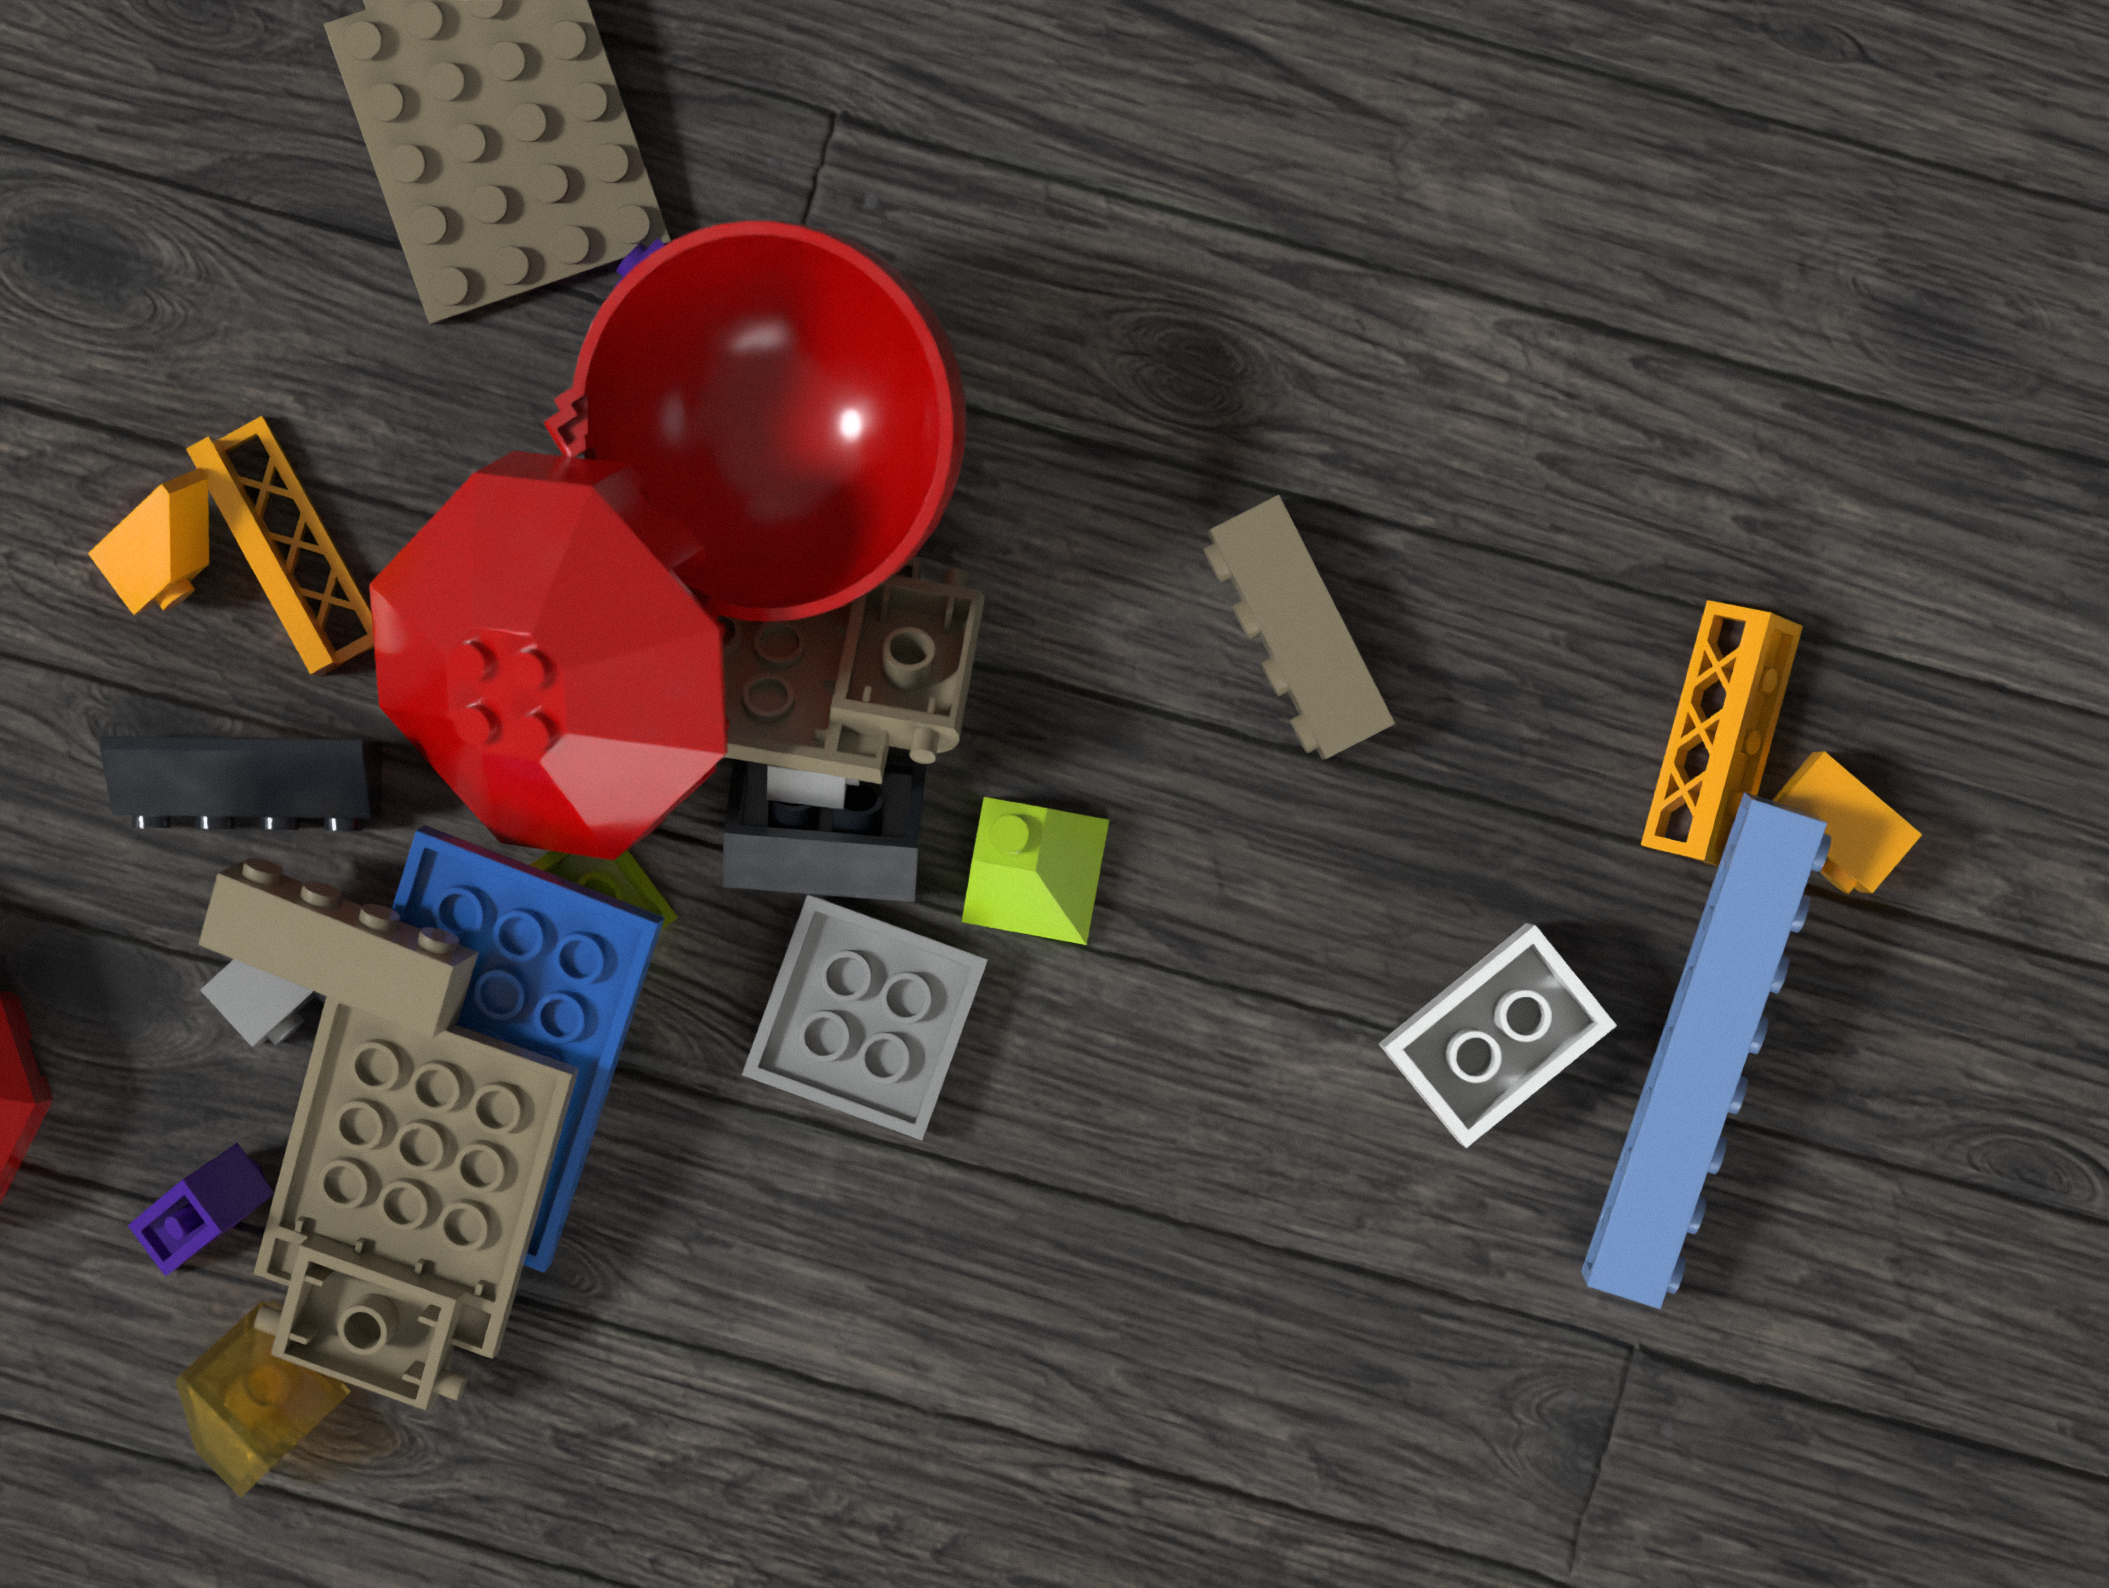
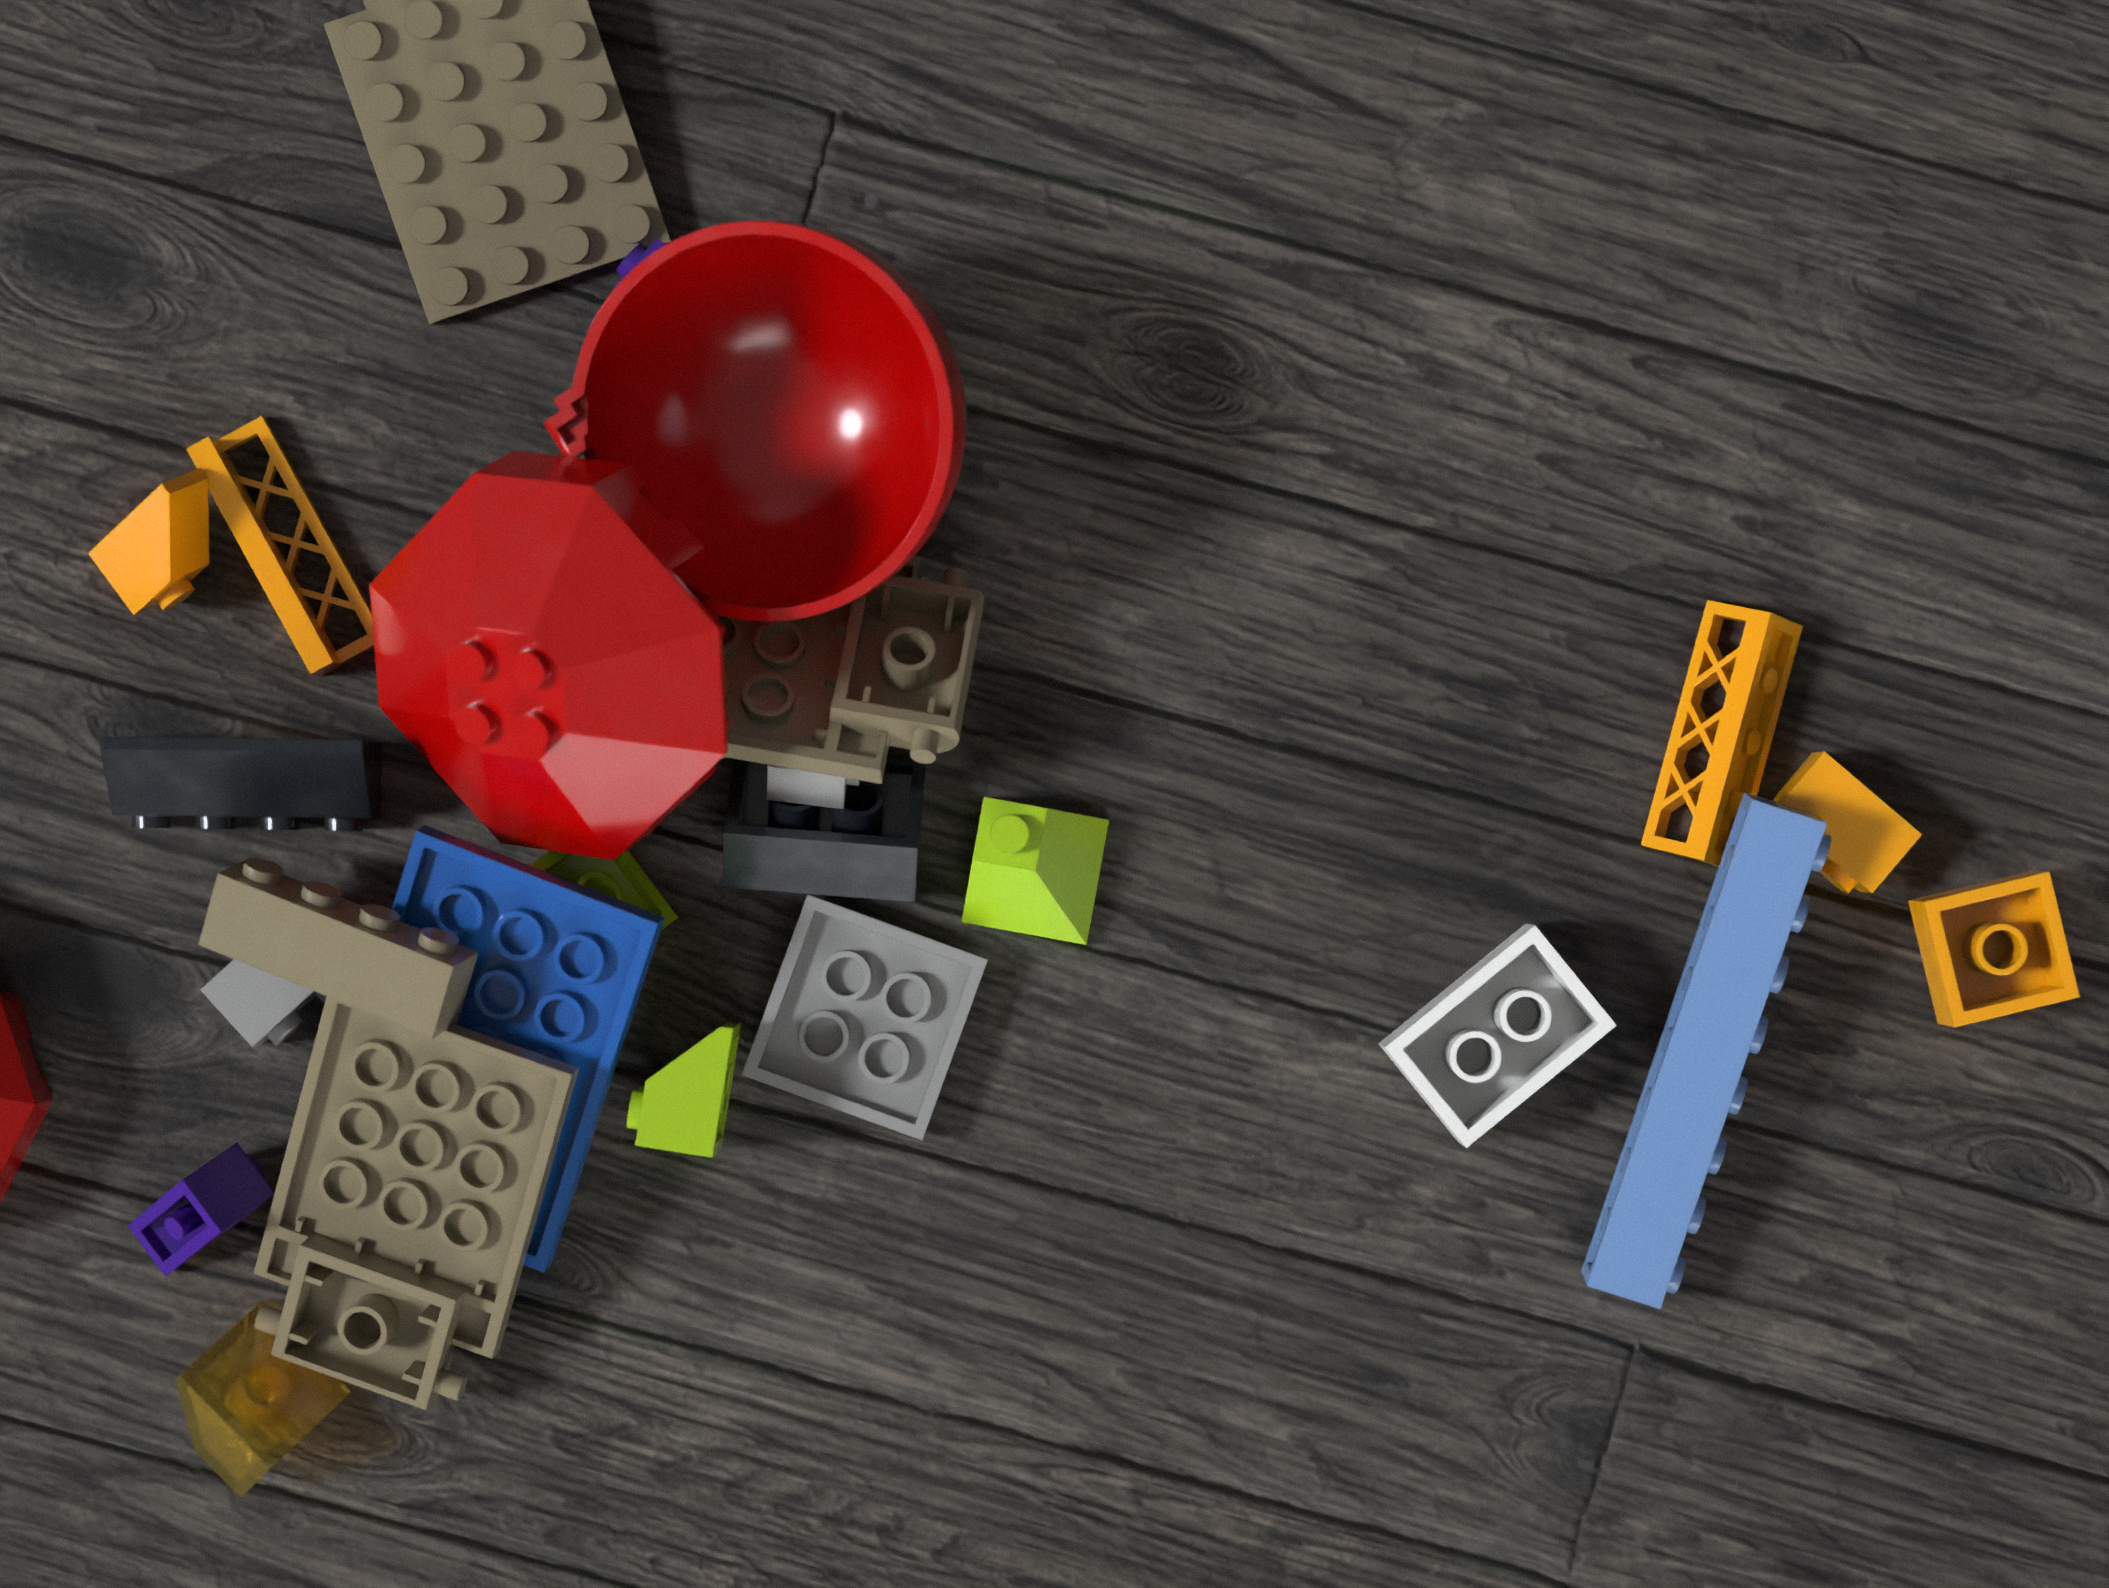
(689, 1098): none -> lime slope
(1299, 628): dark tan brick -> none
(1993, 948): none -> light orange brick

